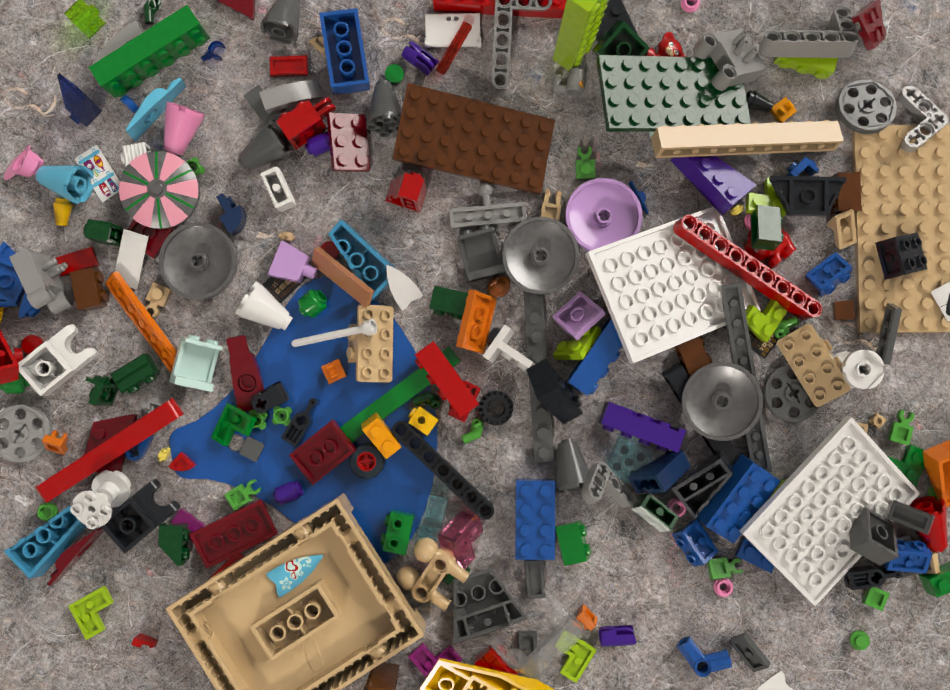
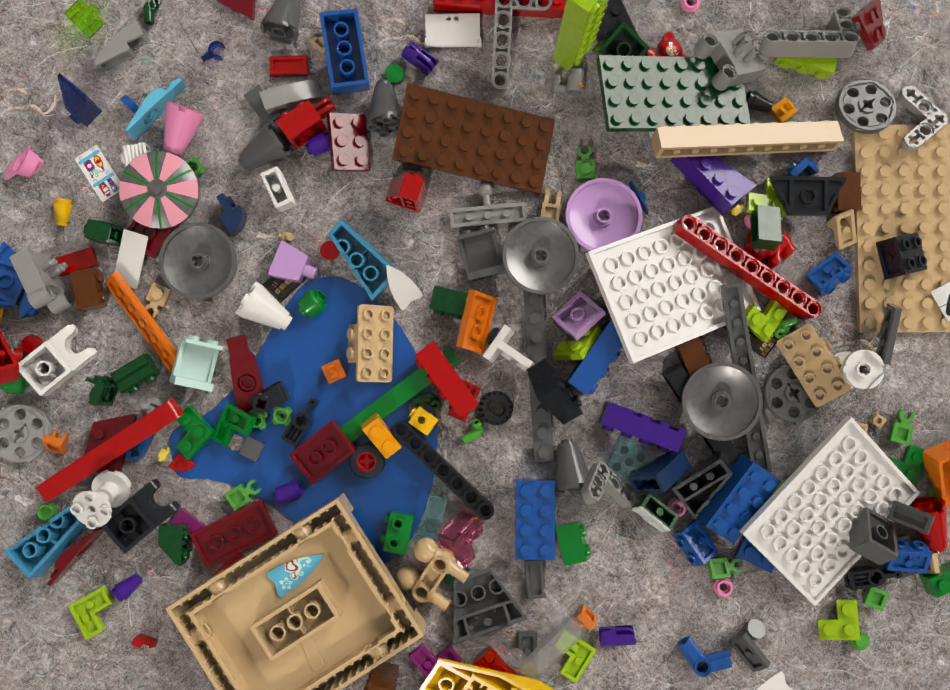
(68, 181): medium azure cone -> none
(126, 587): none -> dark purple cone
(149, 52): green brick -> none
(197, 435): none -> green plate
(342, 277): nougat tile -> none
(368, 327): white piece -> none
(453, 48): clear red axle -> none
(498, 286): dark orange hat -> none
(755, 629): none -> tile
(843, 310): reddish brown tile -> none
(846, 625): none -> lime plate

